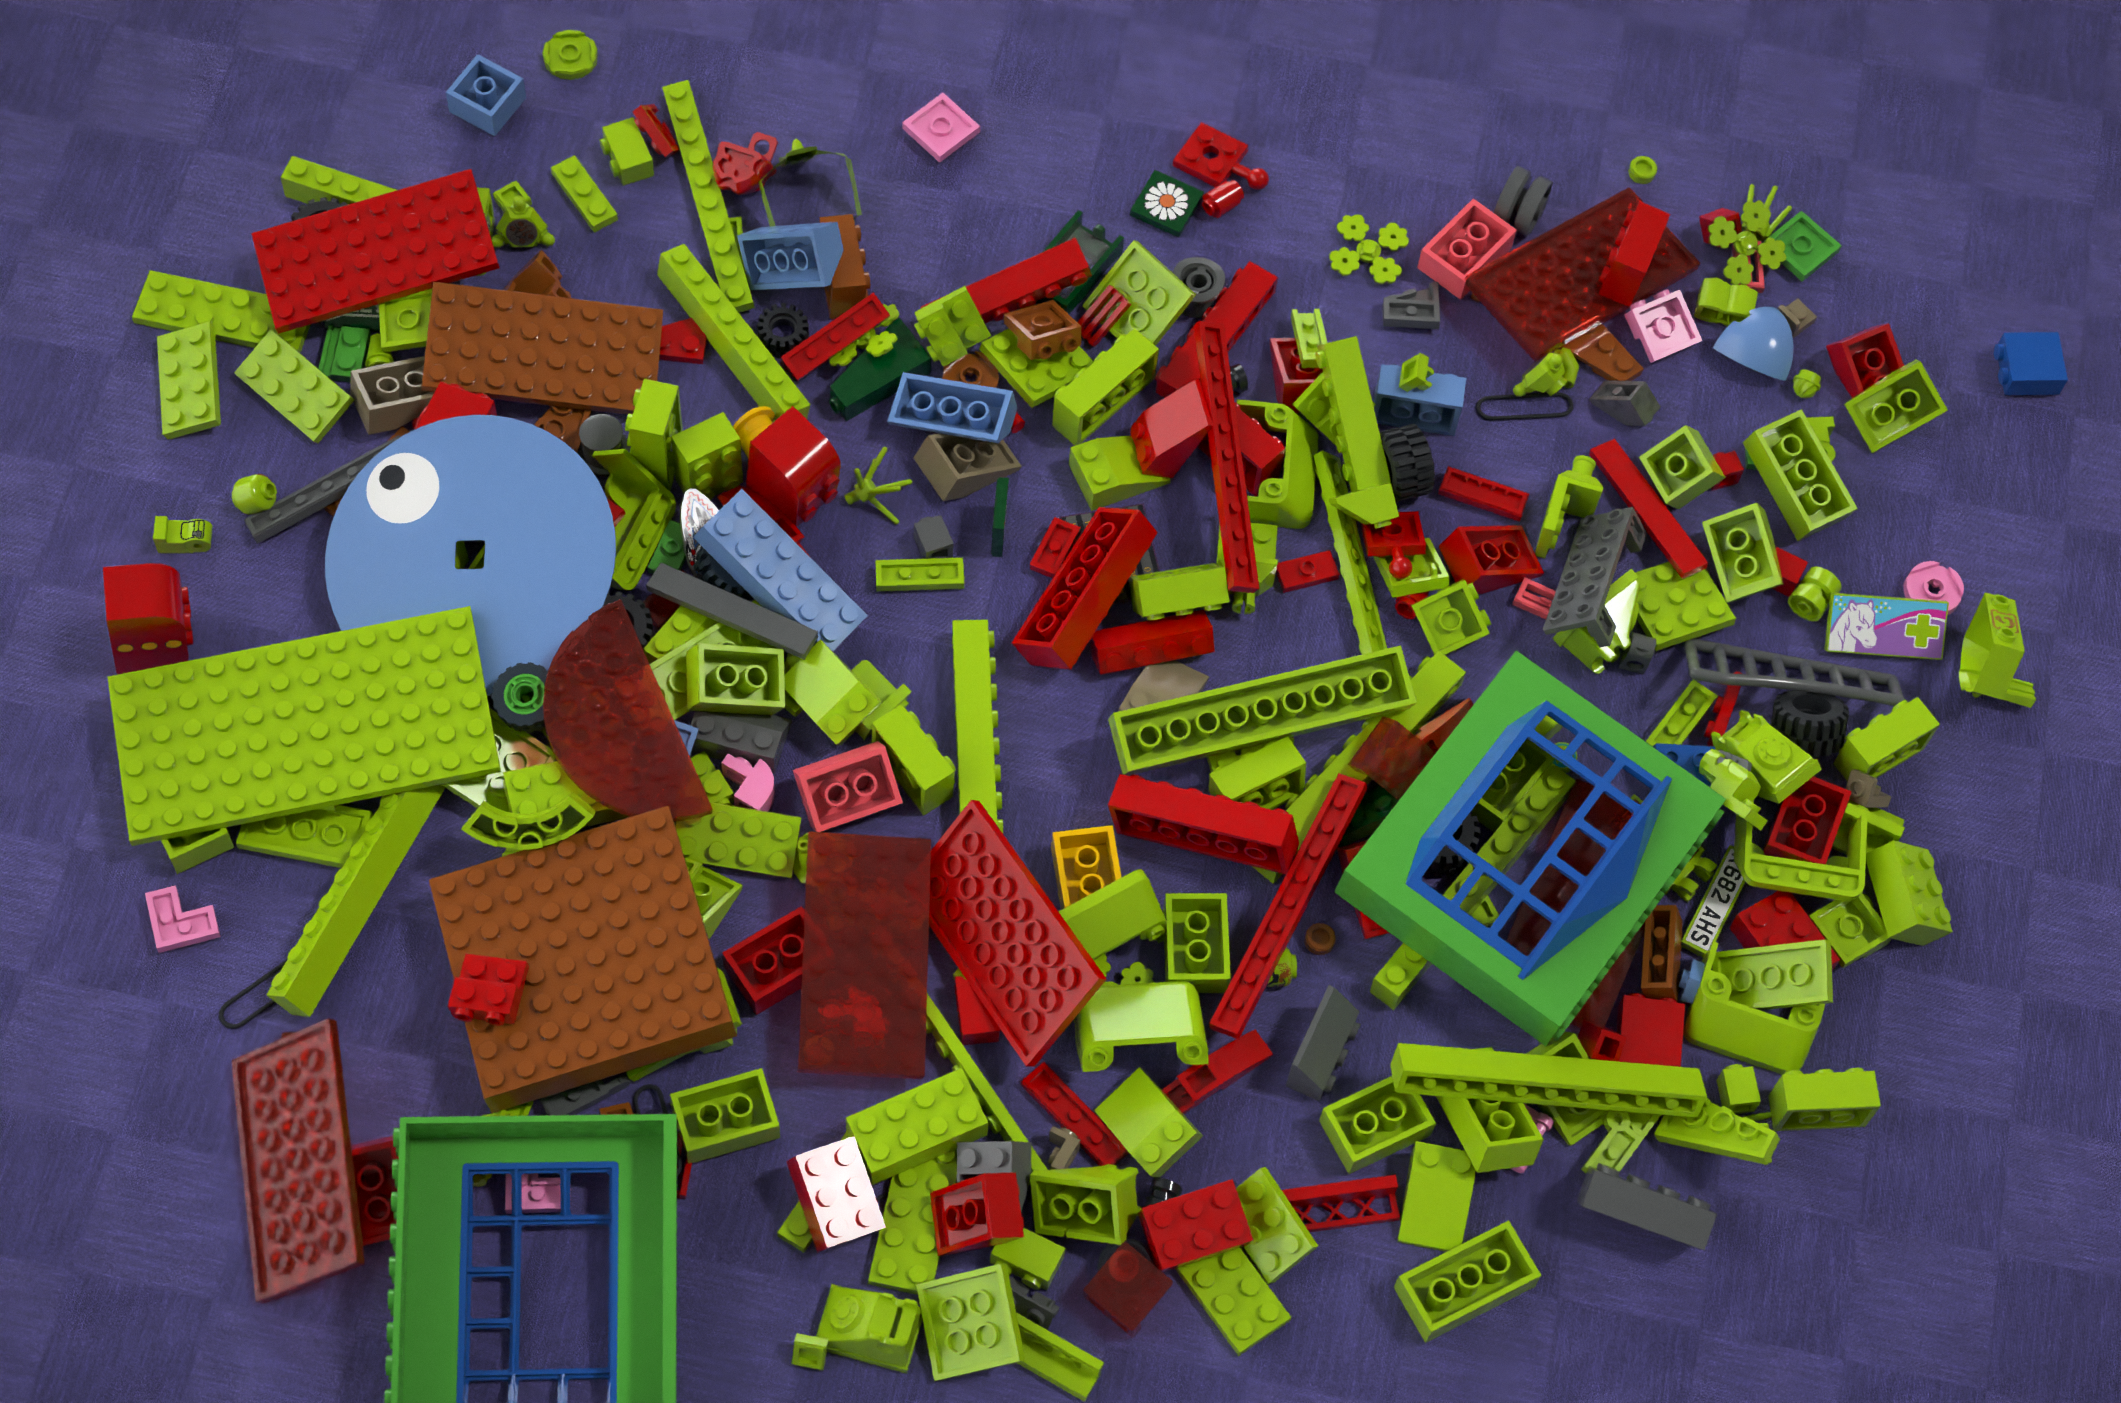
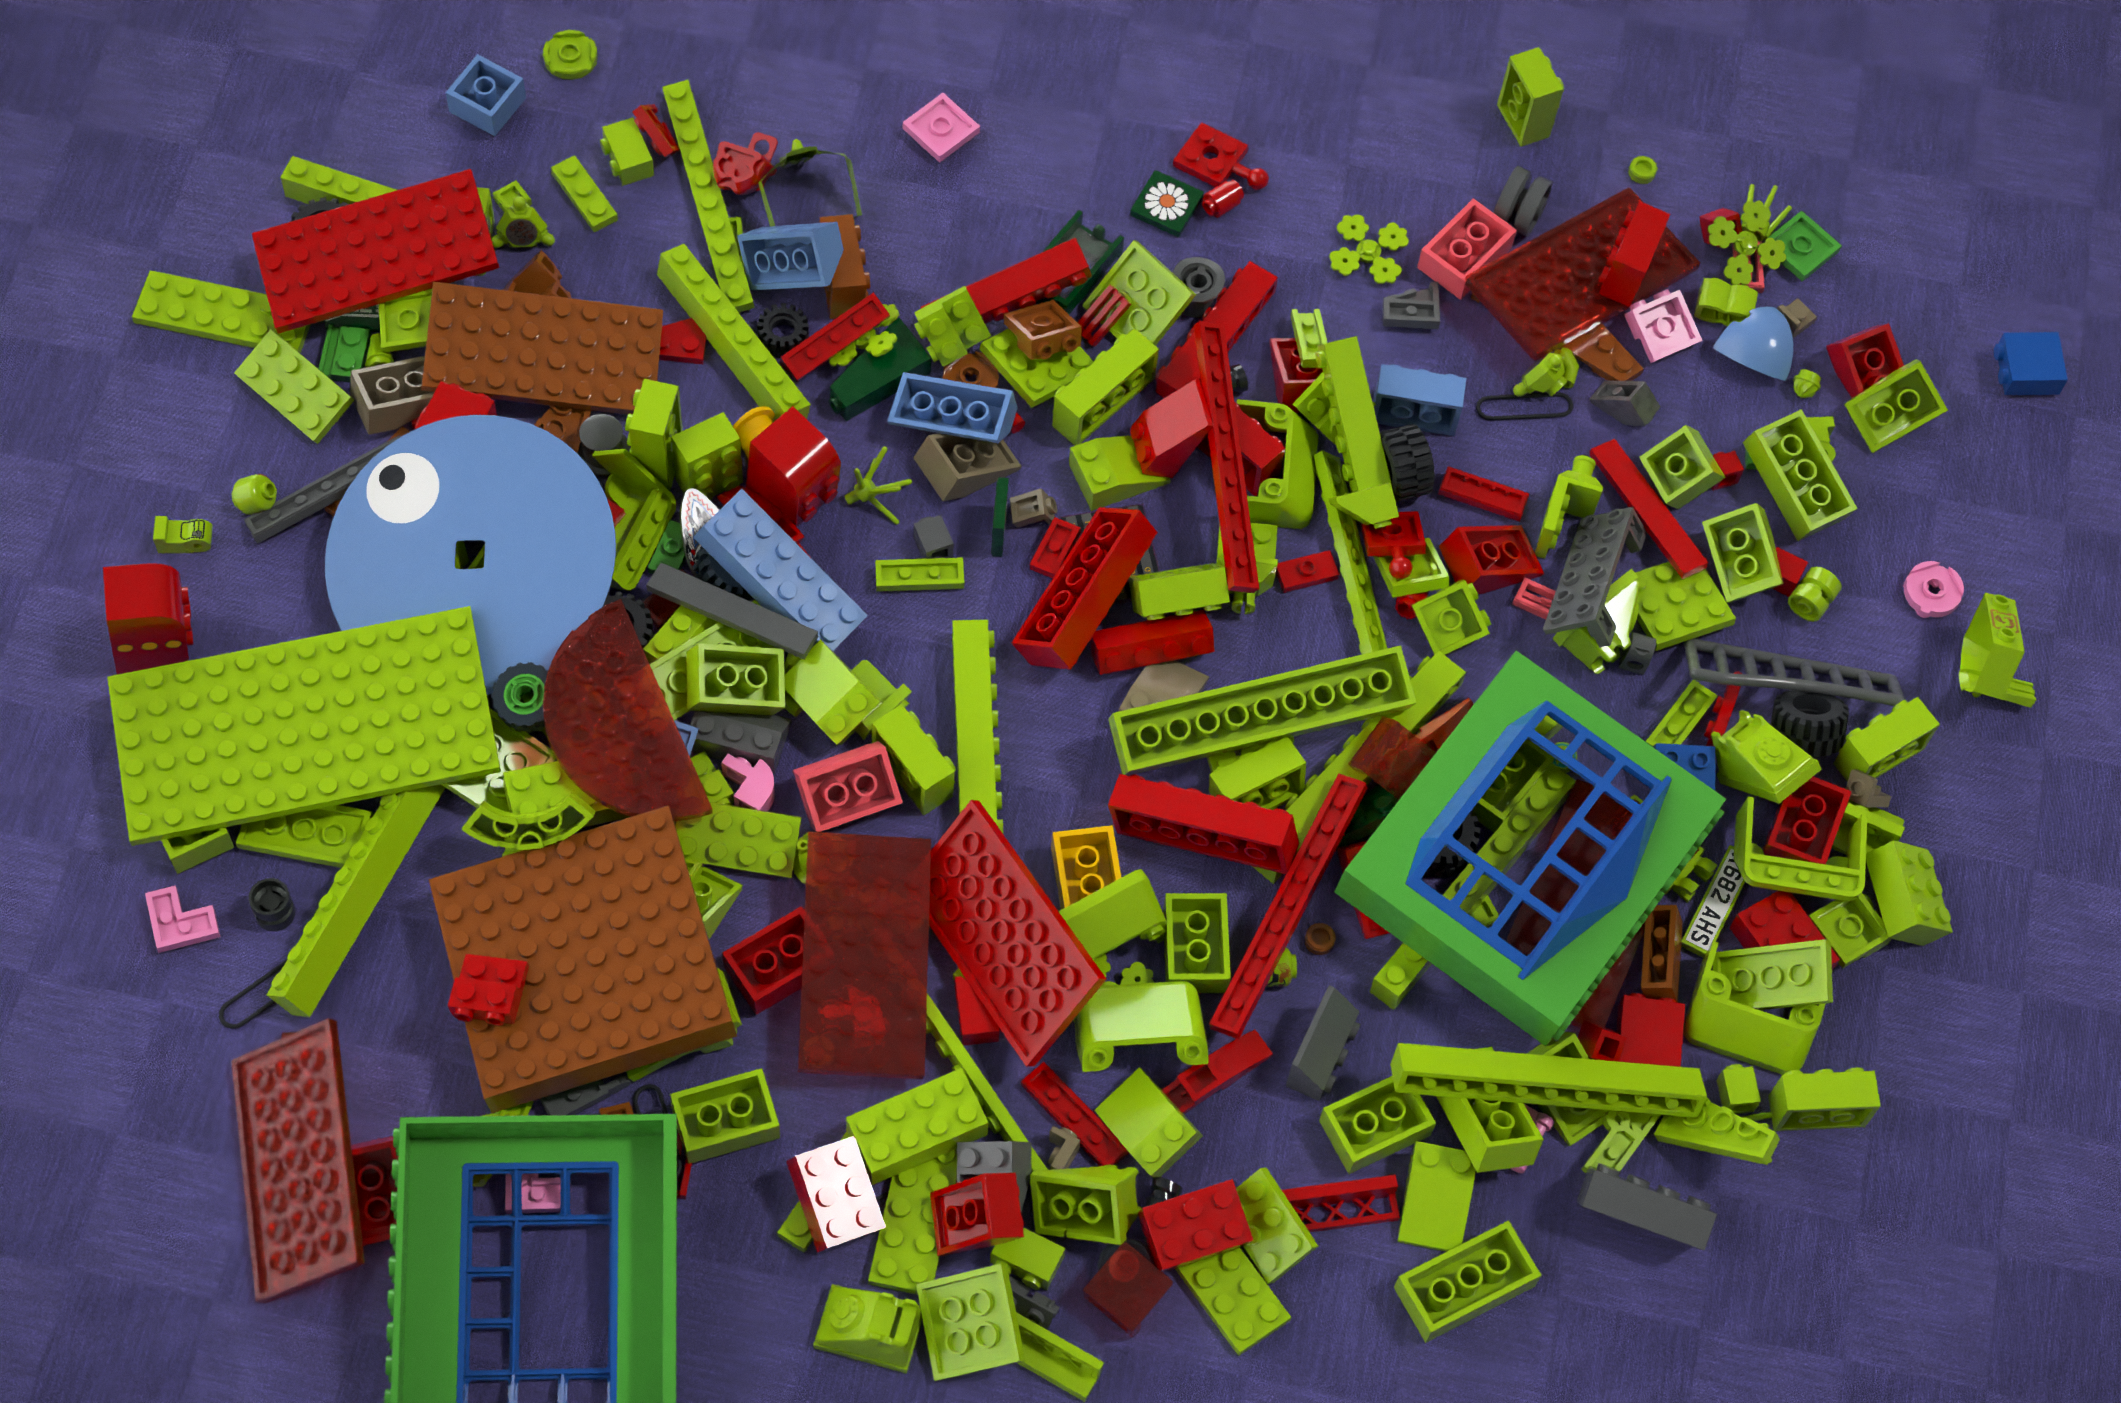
(188, 380): lime plate -> none
(272, 904): none -> pearl dark grey wheel
(809, 1351): lime tile -> none
(1032, 507): none -> dark tan bracket
(1415, 373): lime tile -> none
(1530, 96): none -> lime brick
(1690, 981): medium blue plate -> none
(1735, 782): lime plate -> none
(1886, 626): tile -> none

